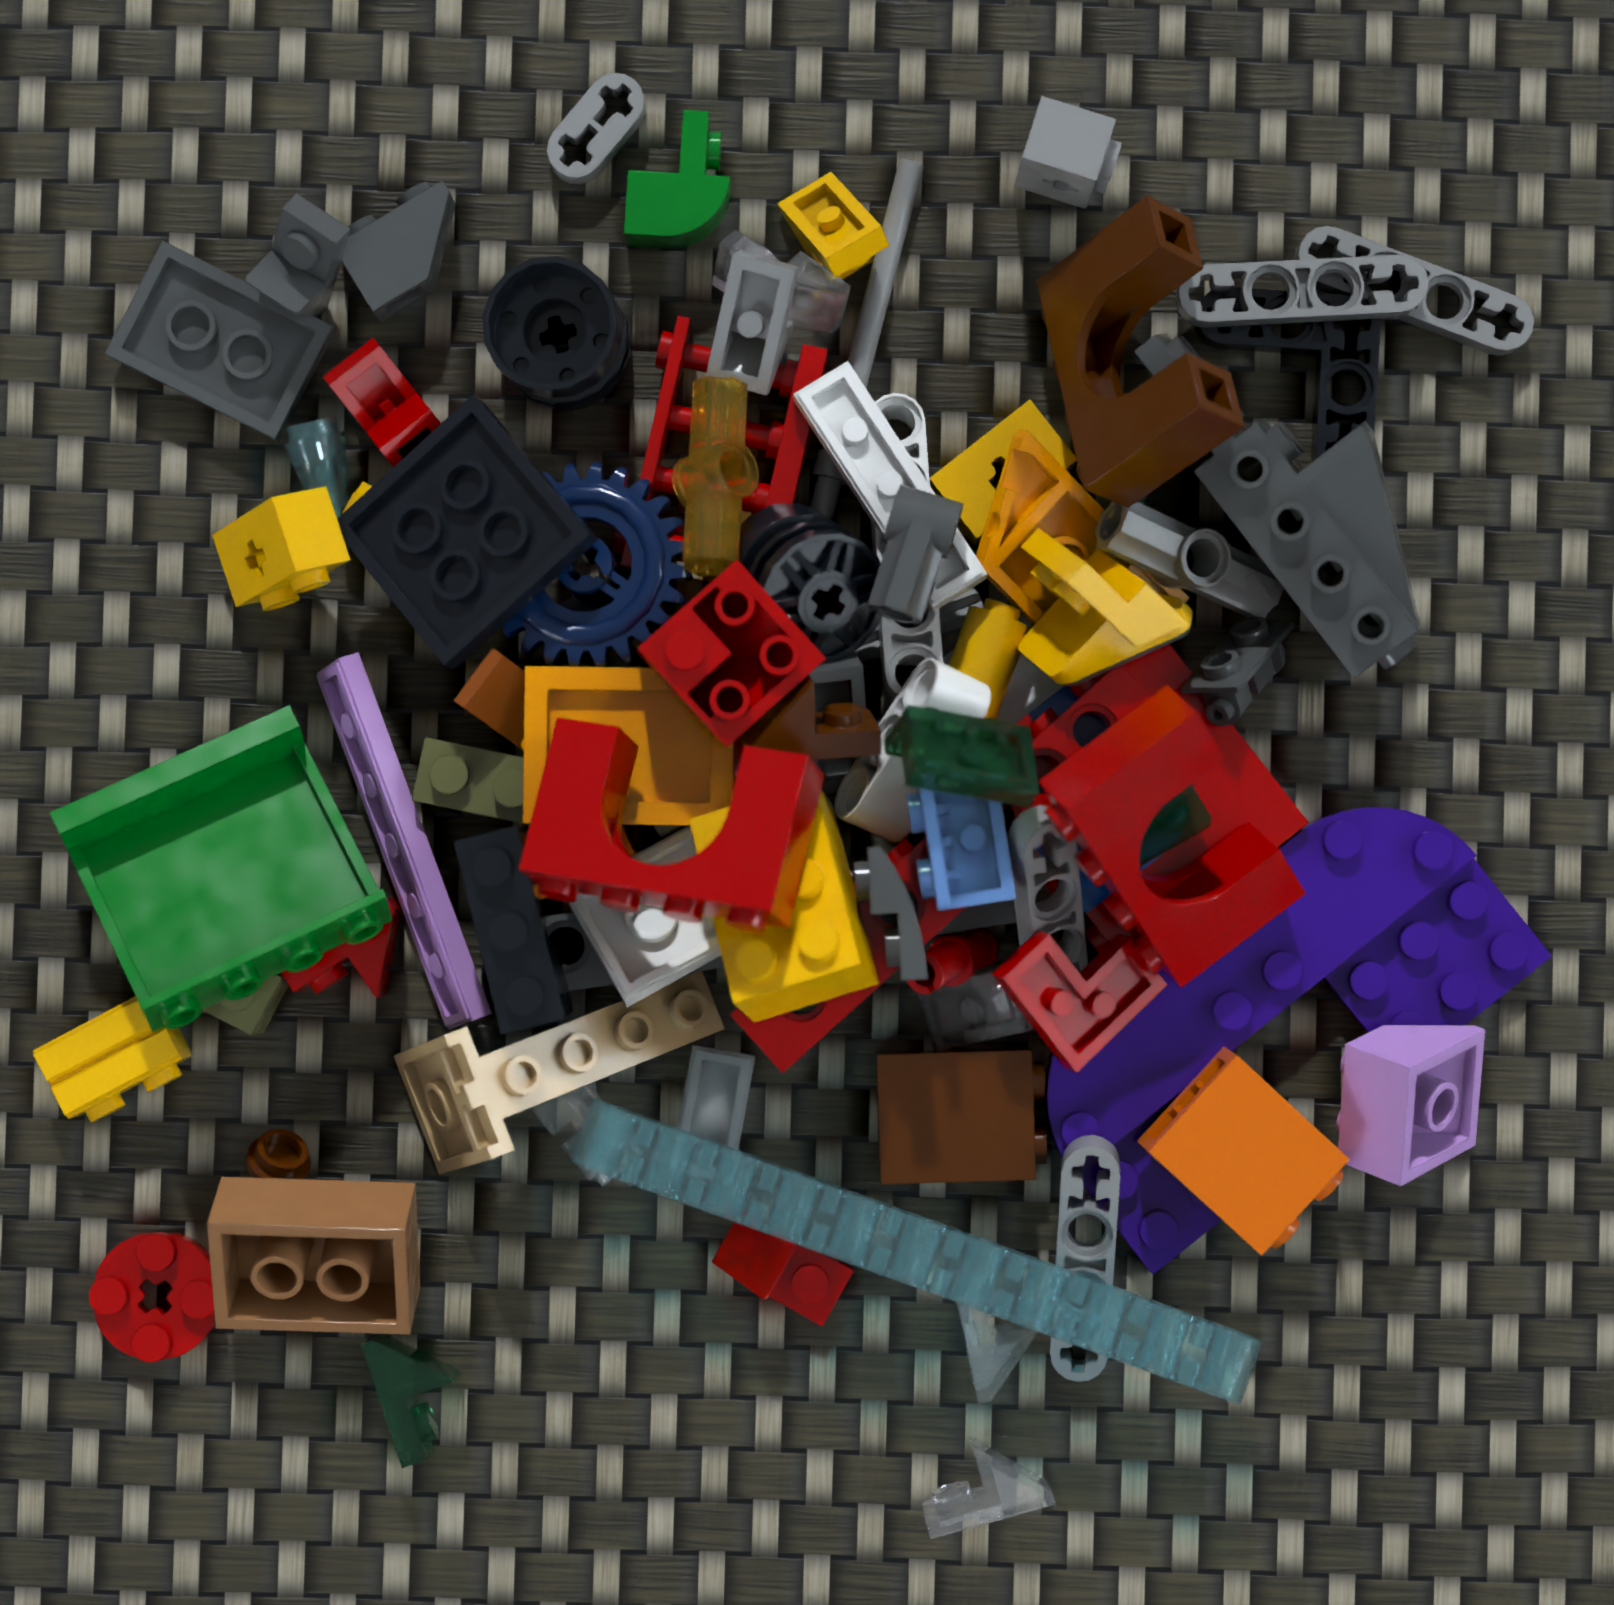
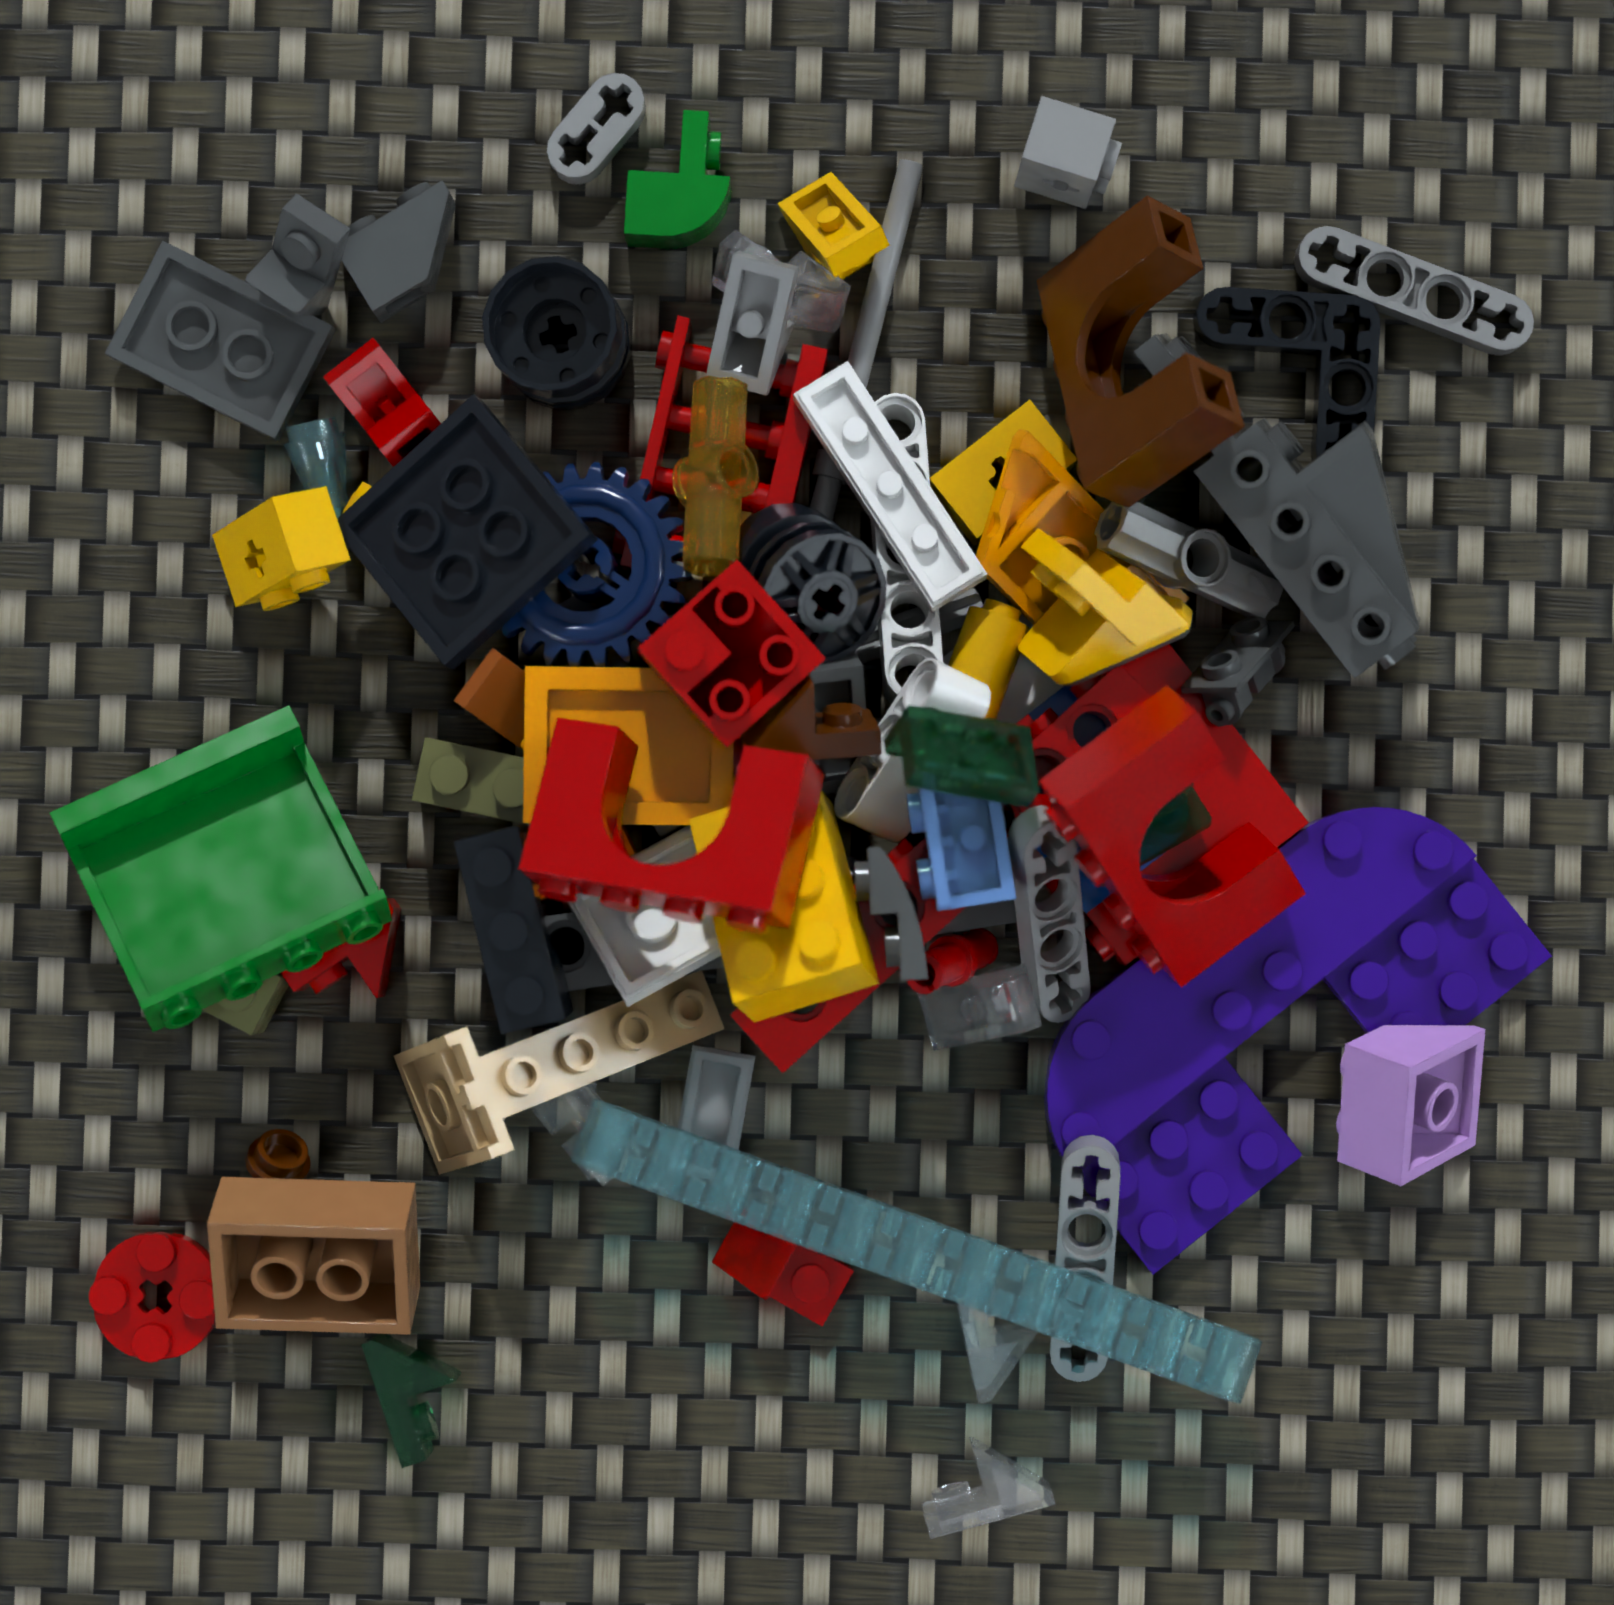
(108, 1058): yellow brick -> none
(402, 841): lavender tile -> none
(917, 538): dark grey piece -> none
(959, 1115): reddish brown brick -> none
(1072, 1008): red plate -> none
(1245, 1151): orange brick -> none
(1300, 283): light grey beam -> none

